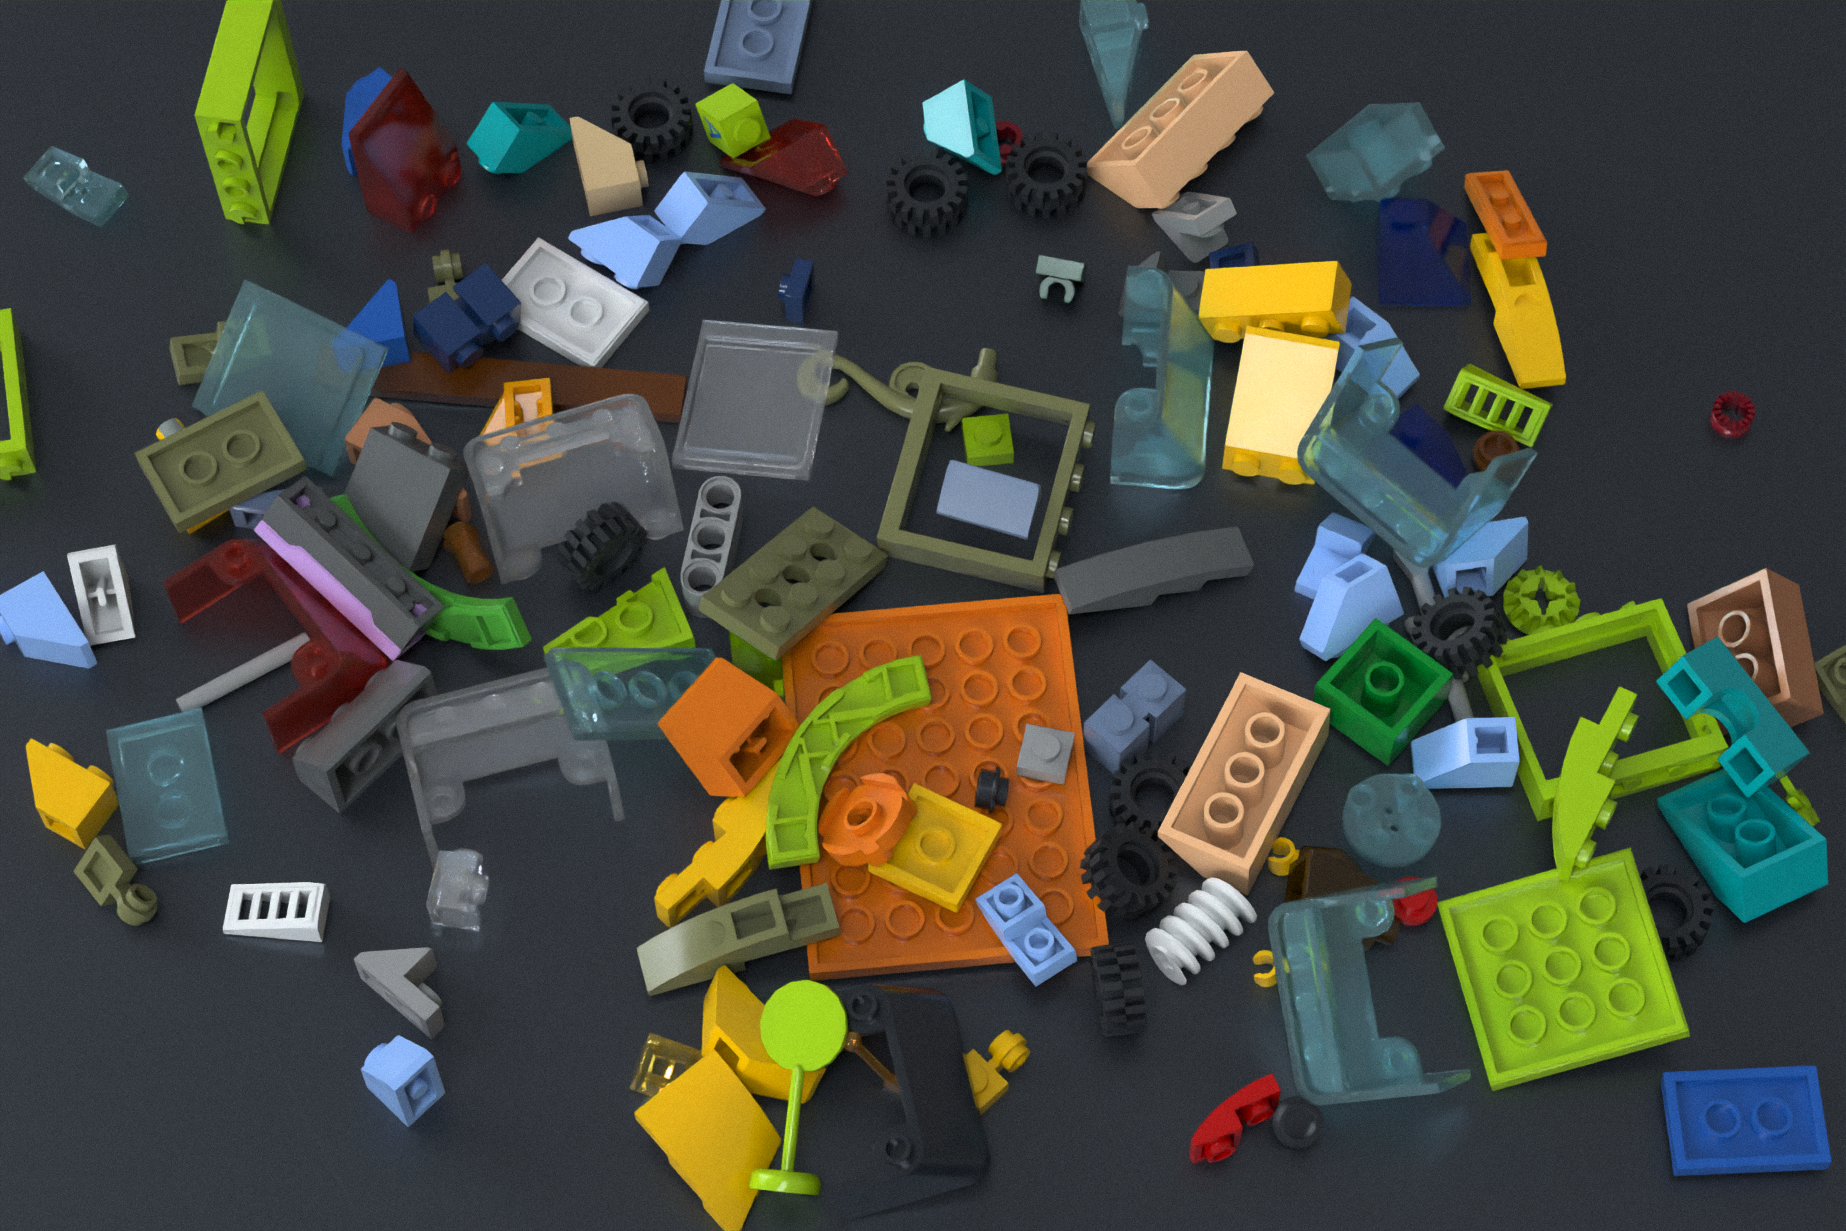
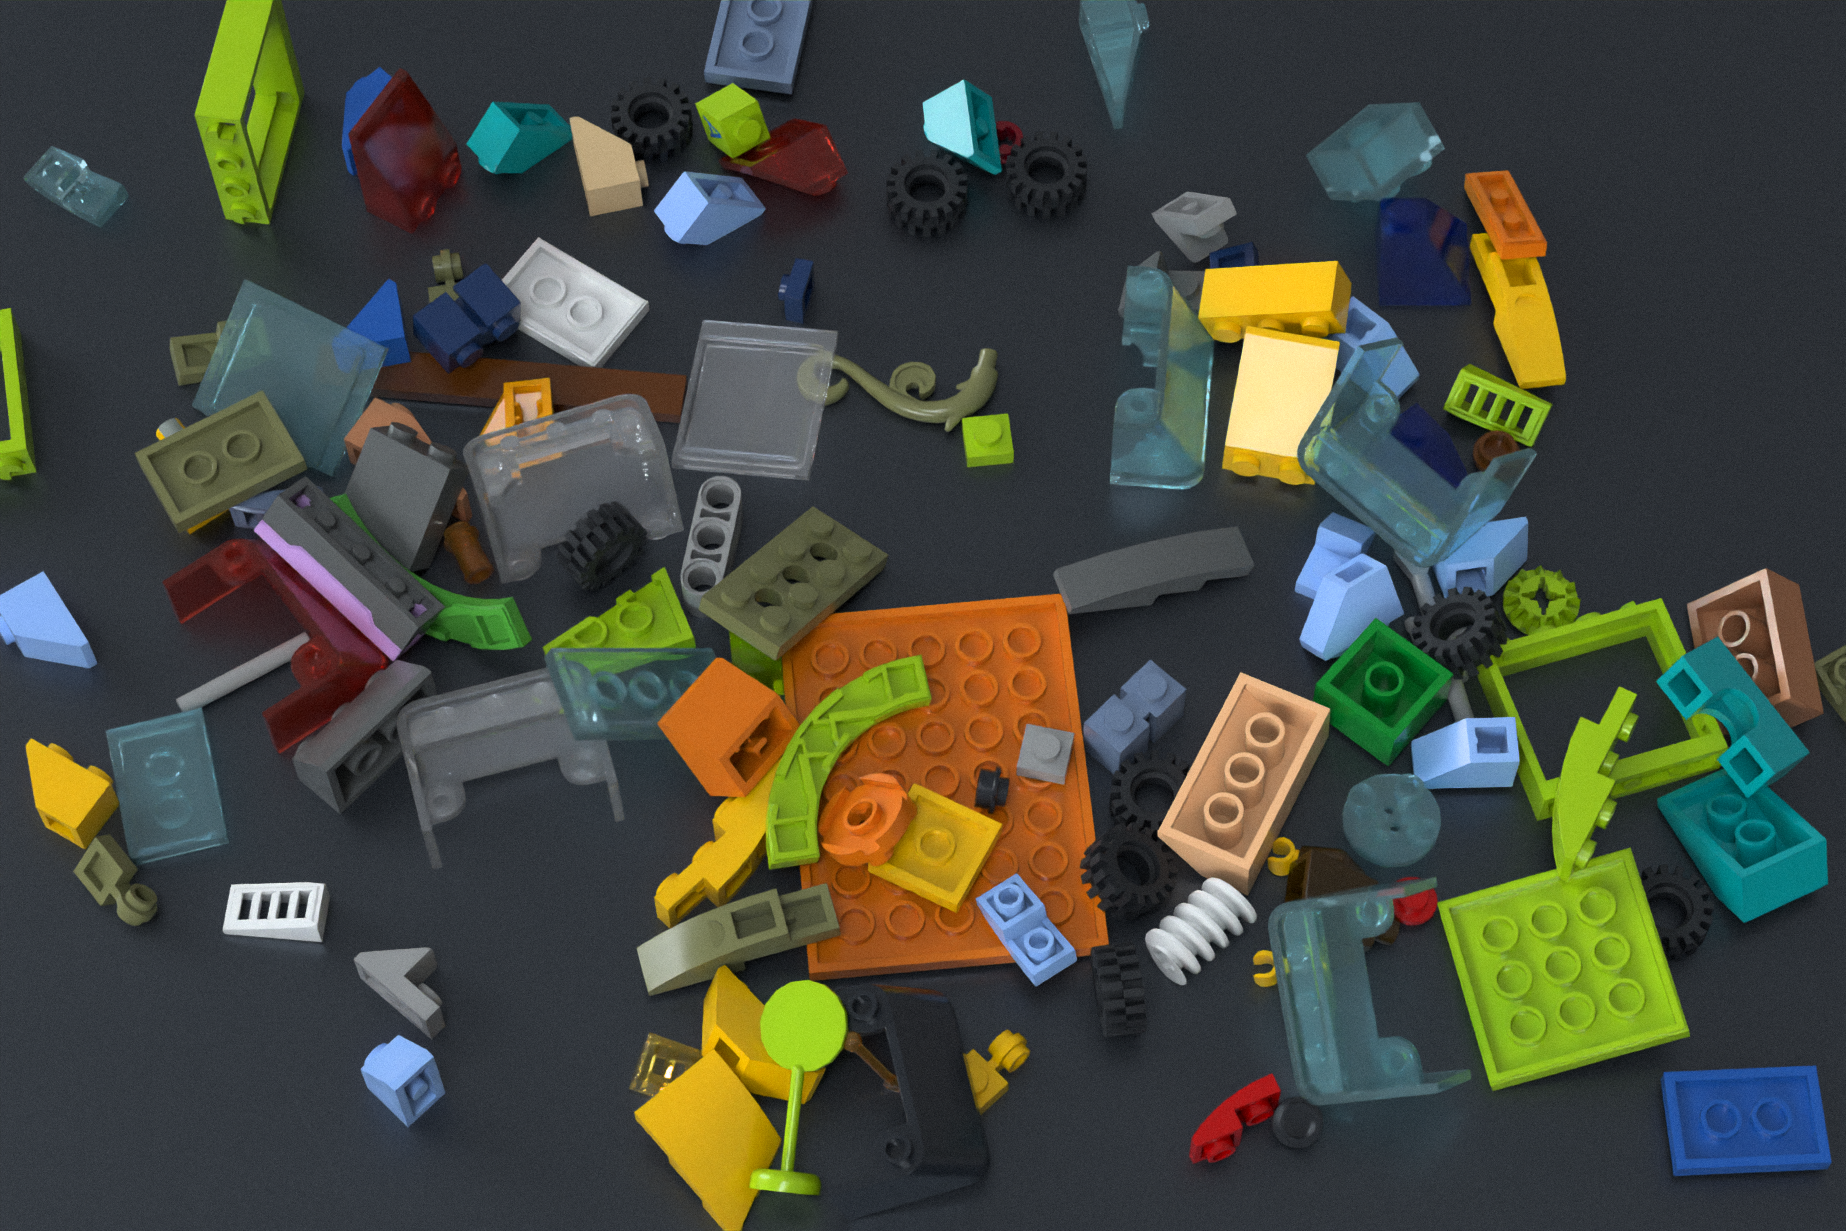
(102, 594): white slope -> none
(457, 889): clear brick -> none
(630, 246): light blue slope -> none
(969, 560): olive window -> none
(989, 499): sand blue slope -> none
(1060, 272): tile -> none
(1181, 128): light nougat slope -> none
(1743, 408): dark red bush -> none
(1799, 801): lime plant -> none

